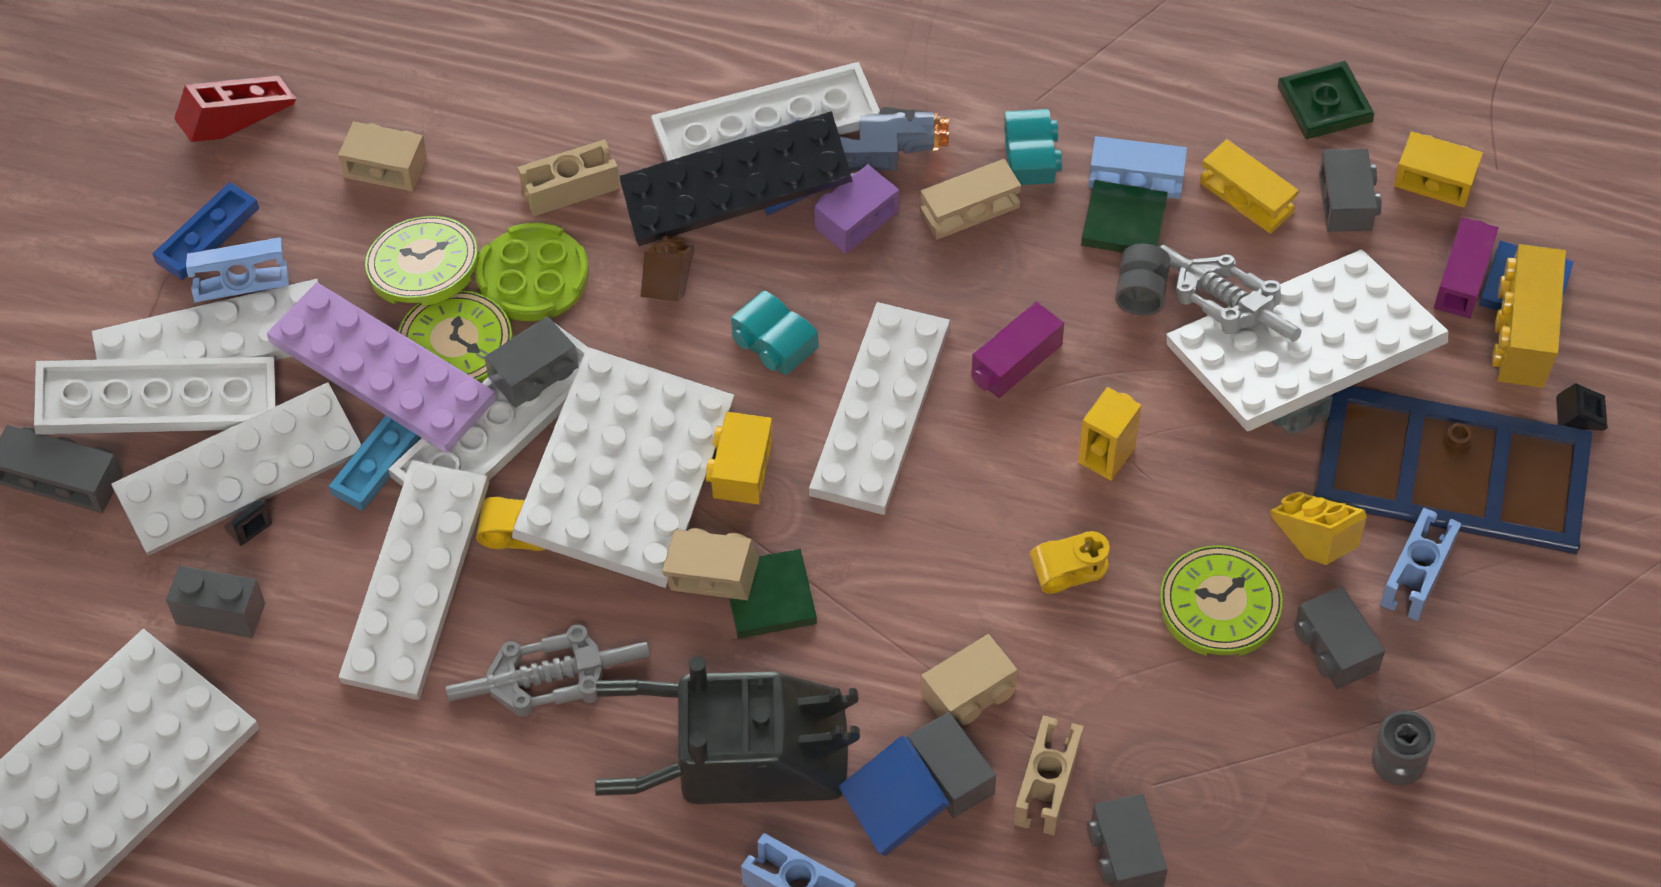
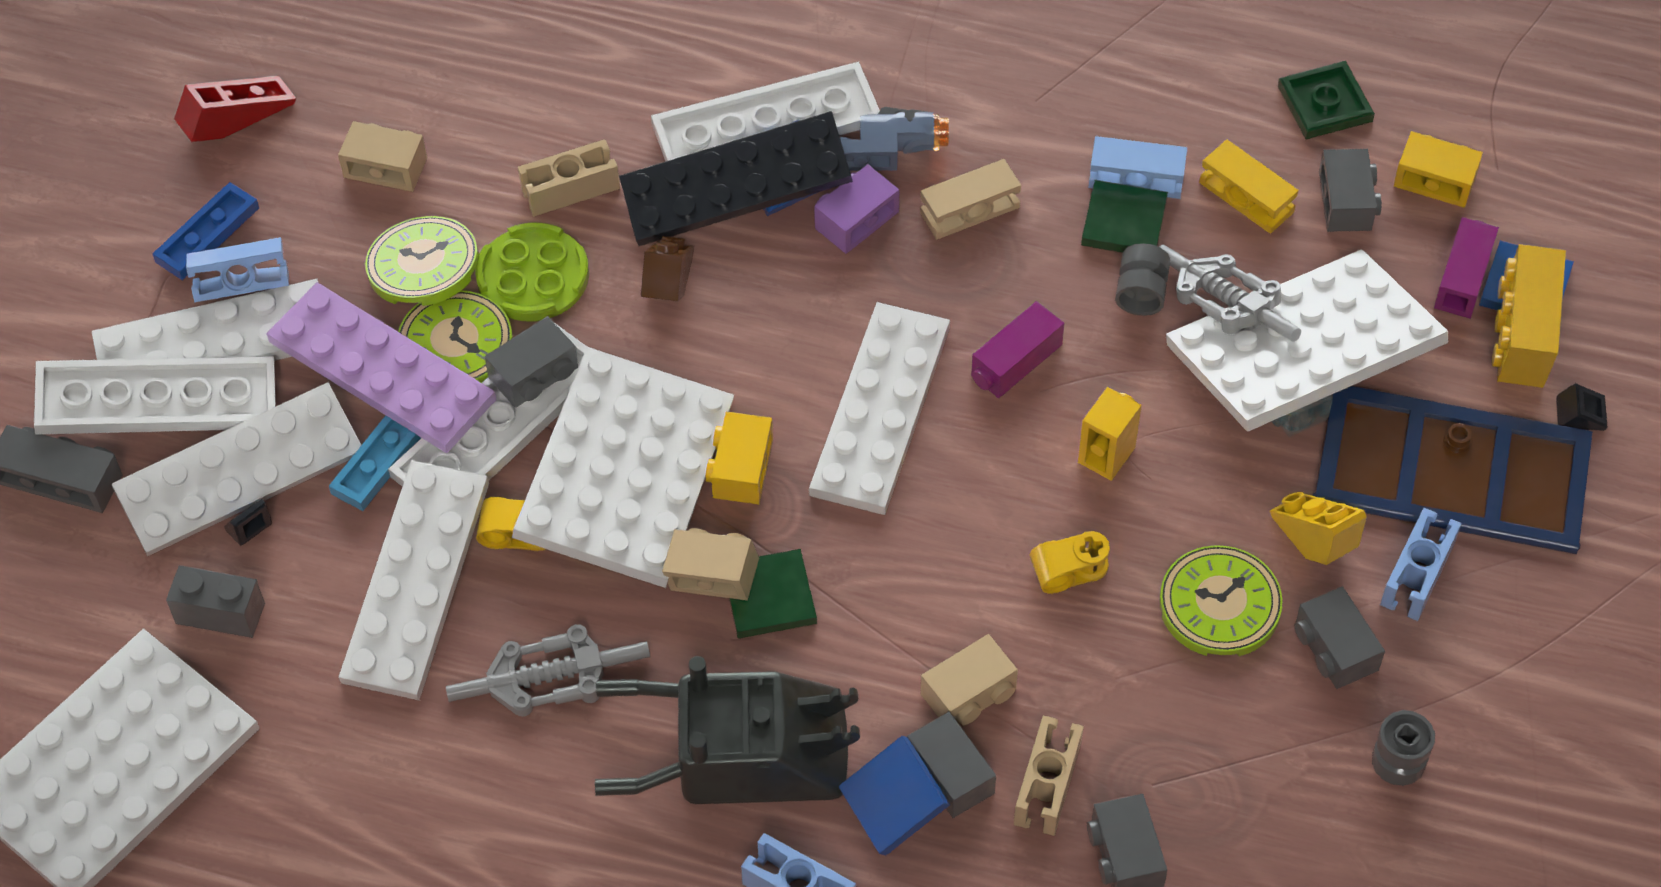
(774, 333): teal brick -> none
(1031, 146): teal brick -> none

